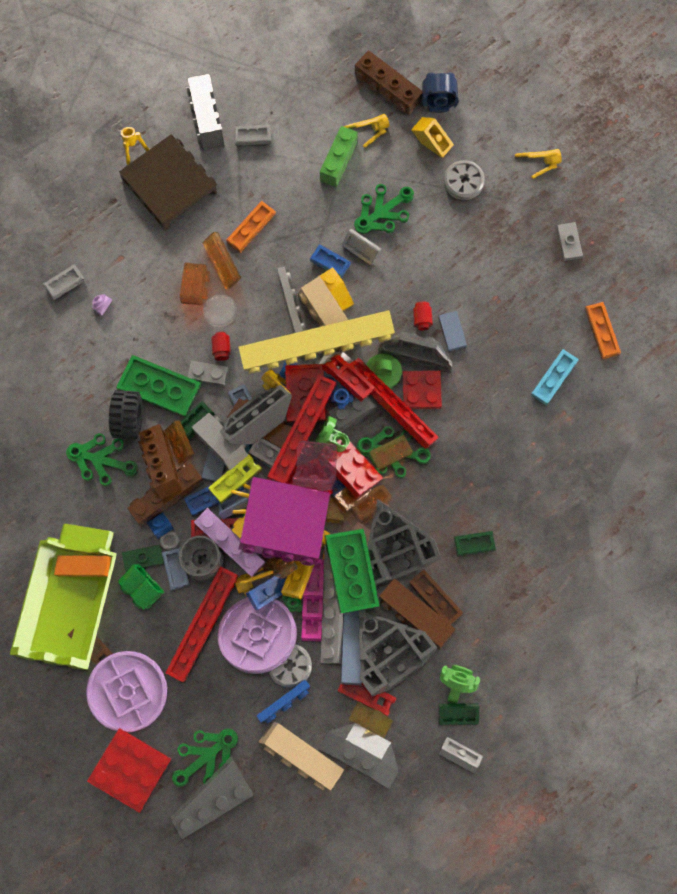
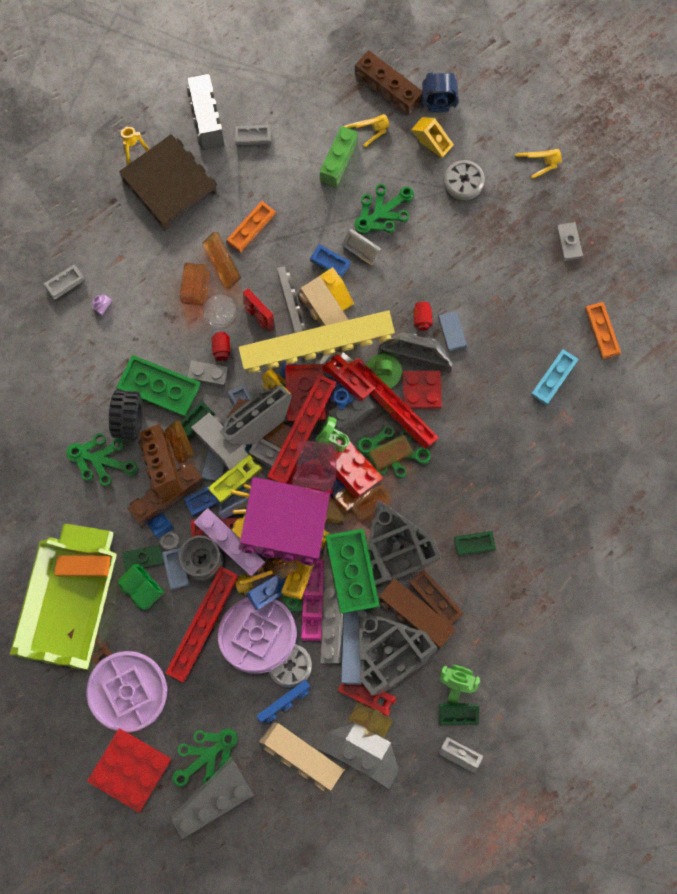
(255, 307): none -> red plate

